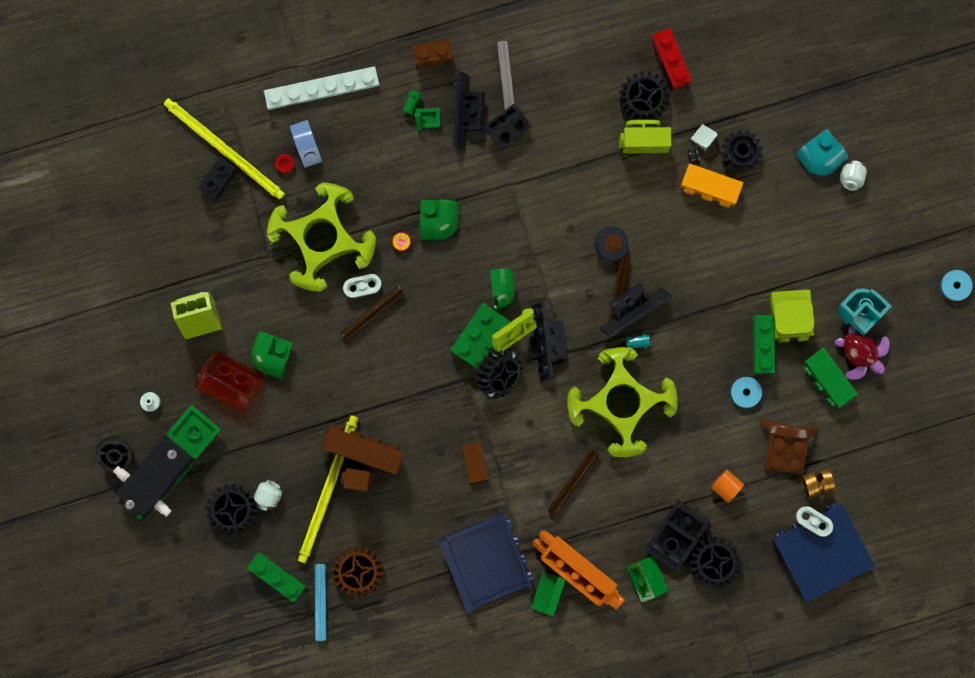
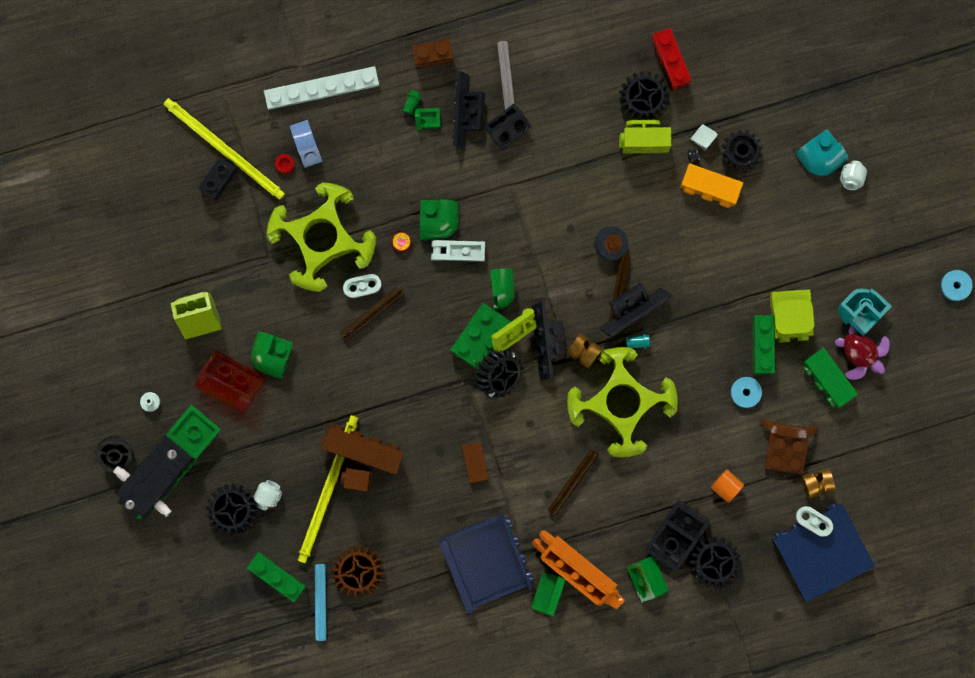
(458, 251): none -> light aqua plate
(584, 350): none -> pearl gold wheel

